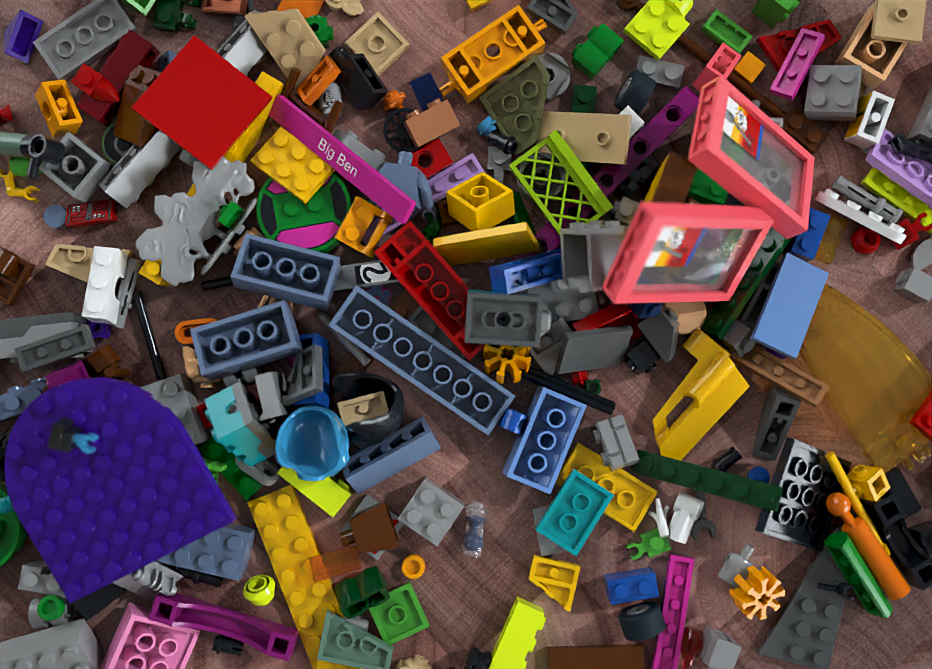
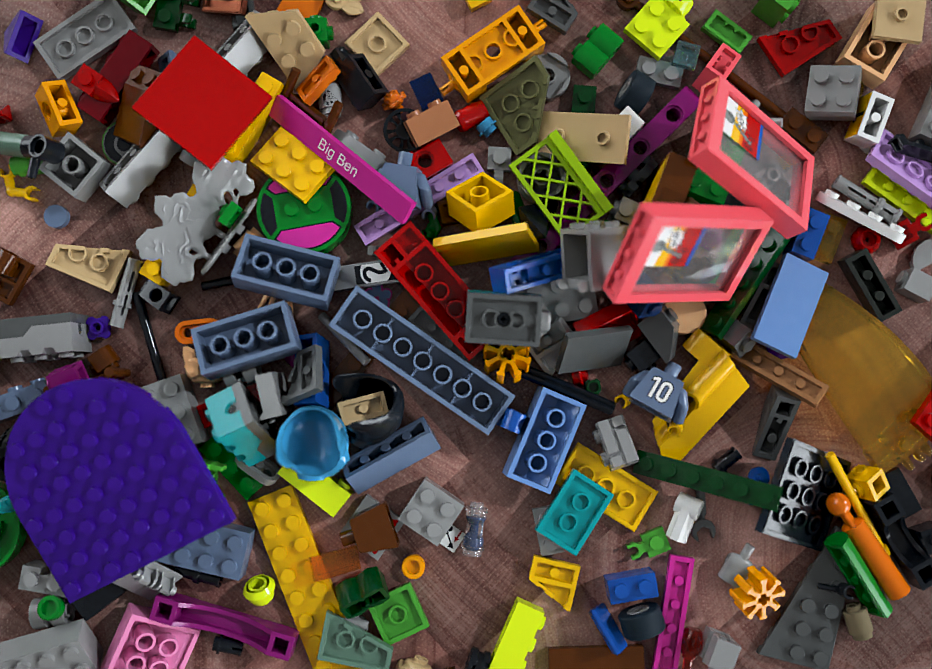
(55, 348): dark grey plate -> none
(67, 437): pearl dark grey piece -> none
(91, 213): slope -> none
(100, 298): white arch -> none
(159, 296): none -> black leg
(356, 224): light orange plate -> none
(452, 538): none -> white sticker
(471, 115): none -> red piece
(507, 144): black pin -> none
(536, 219): none -> black slope
(608, 629): none -> blue slope
(659, 394): none -> sand blue torso
(660, 518): white bar -> none
(686, 55): none -> clear light blue tile
(749, 67): light orange tile -> none
(797, 64): dark pink plate -> none
(858, 621): none -> dark tan brick
(869, 284): none -> pearl dark grey brick

